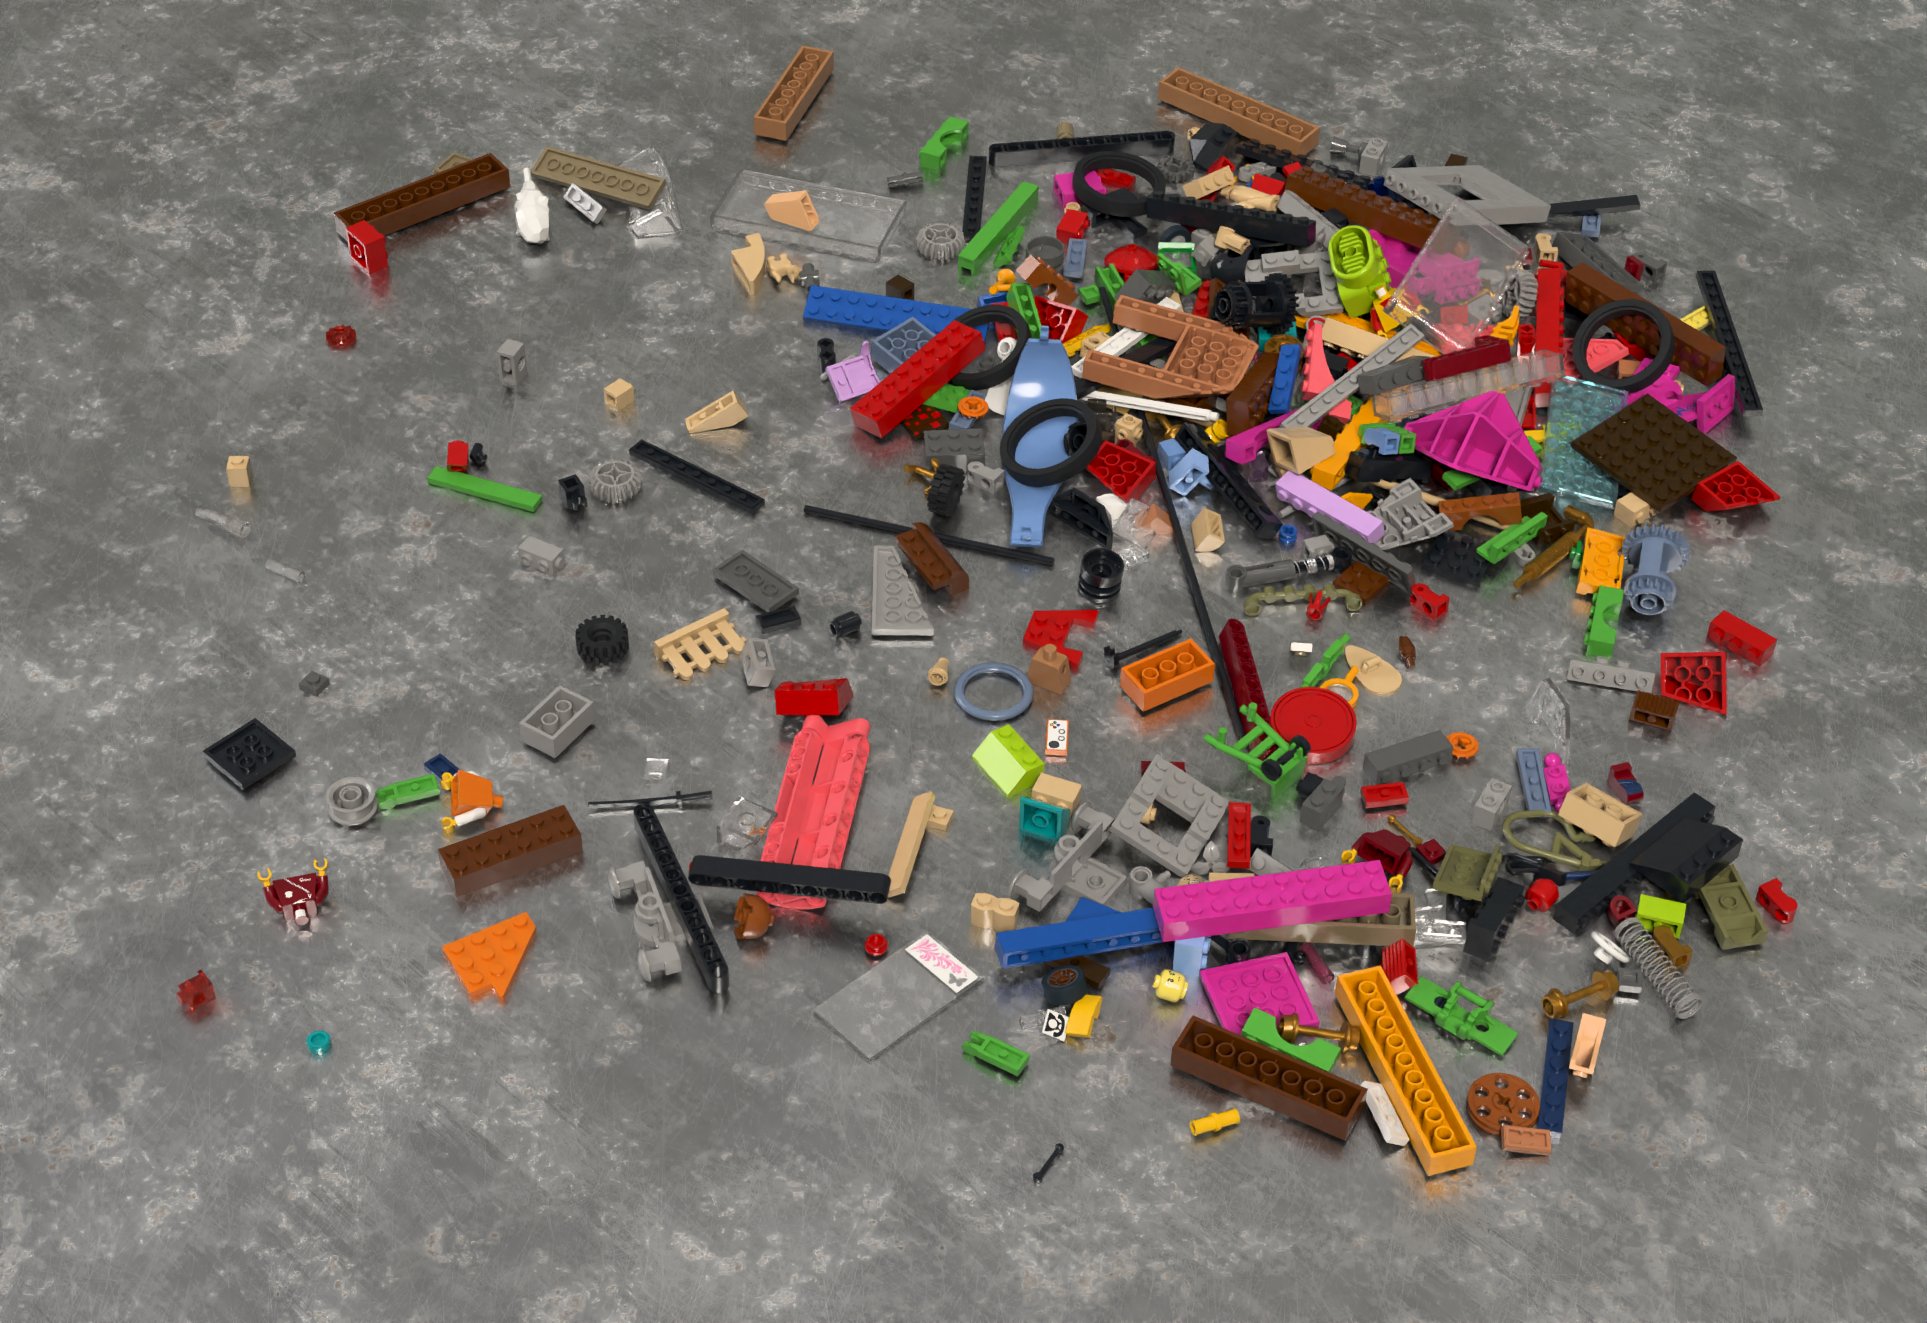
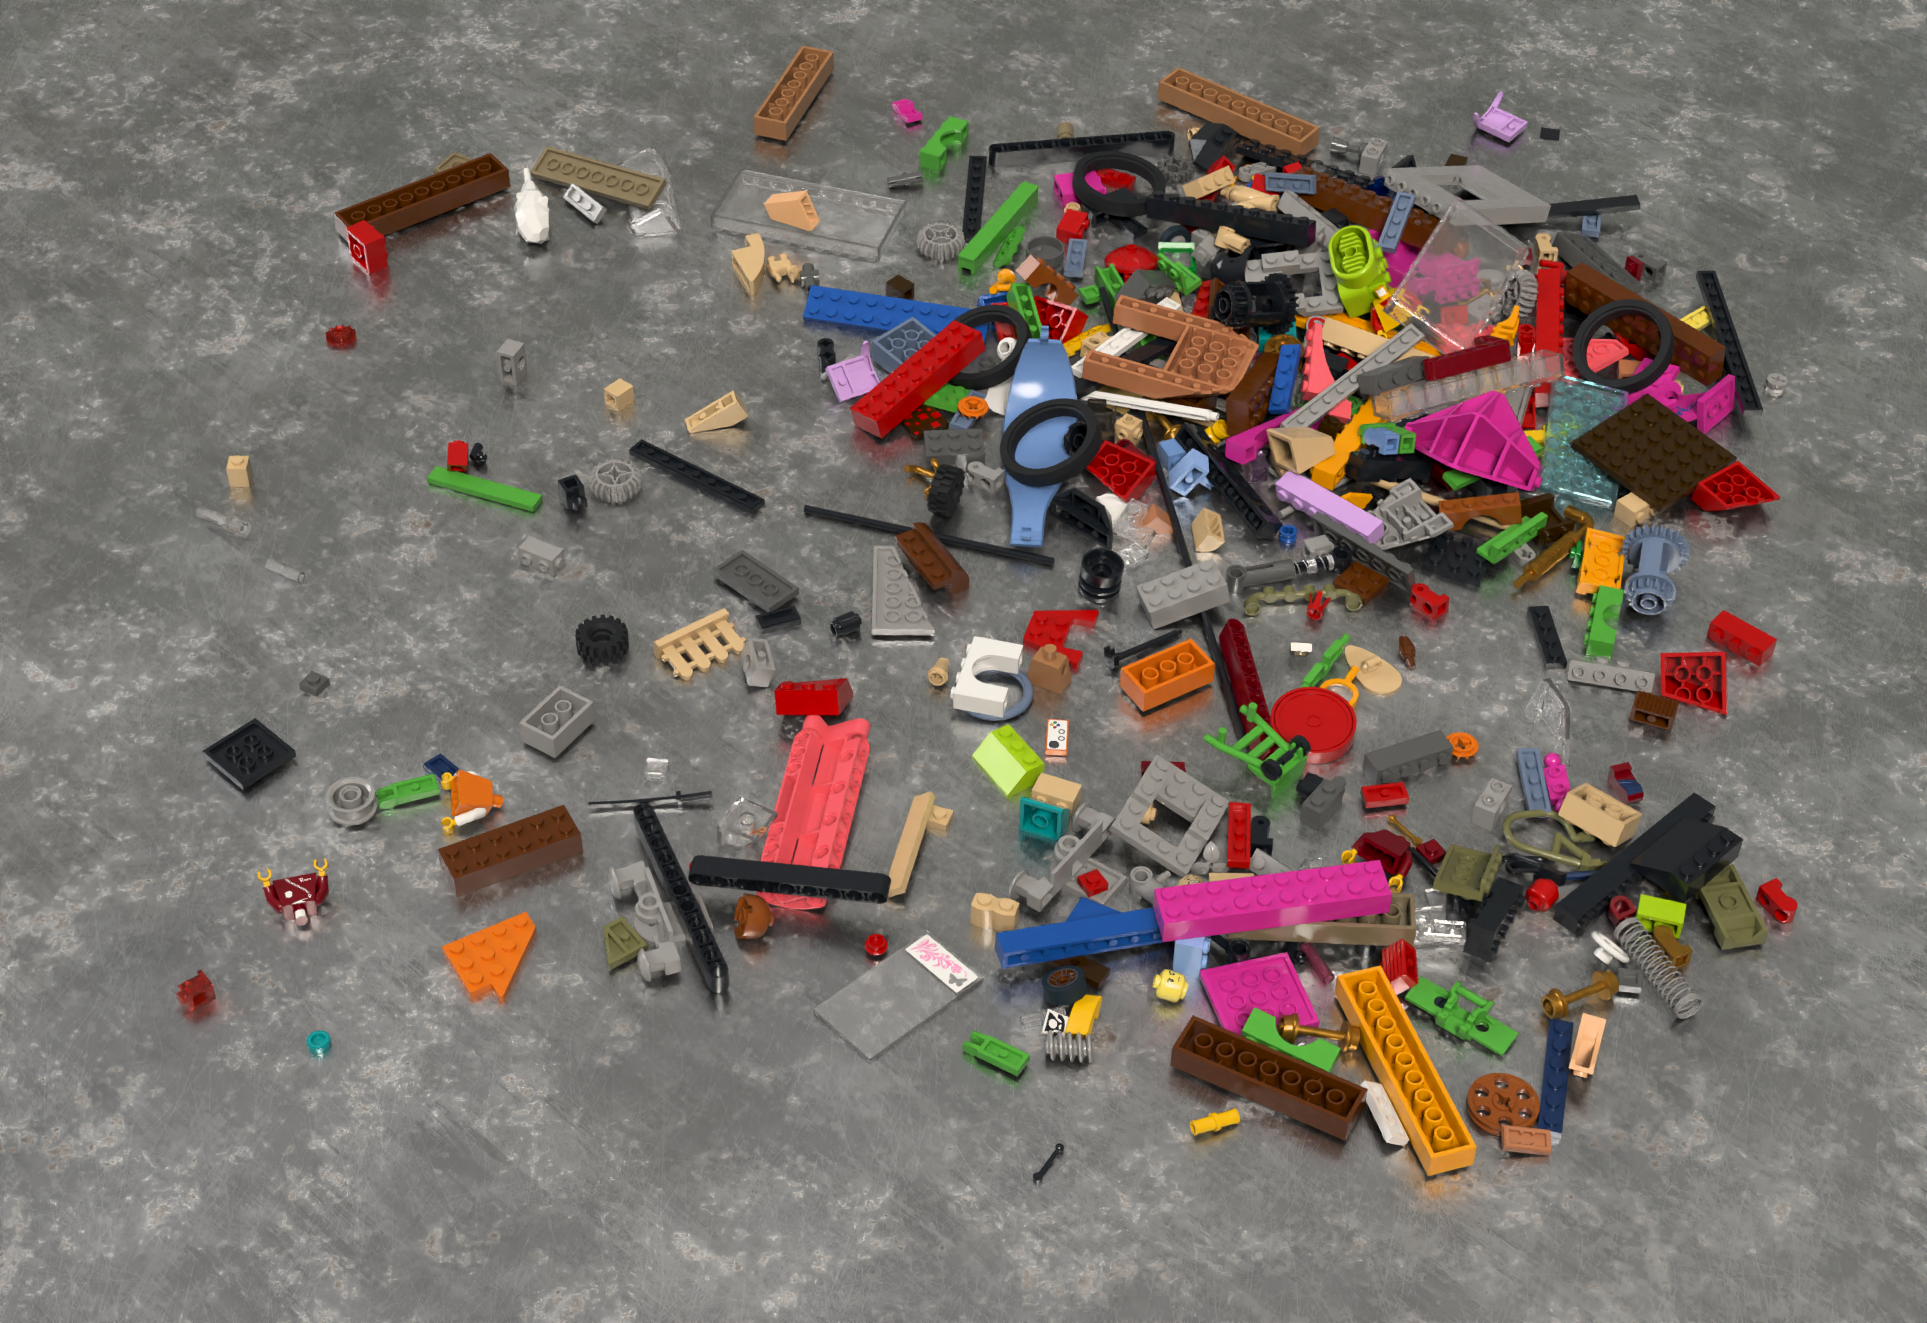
(621, 942): none -> olive wing
(906, 111): none -> dark pink slope
(982, 656): none -> white arch
(1069, 1046): none -> light grey piece
(1092, 883): none -> red plate
(1183, 593): none -> light grey brick
(1294, 182): none -> sand blue tile
(1396, 222): none -> sand blue plate
(1500, 122): none -> lavender piece
(1547, 637): none -> black plate
(1549, 133): none -> black sticker
(1775, 383): none -> light grey piece

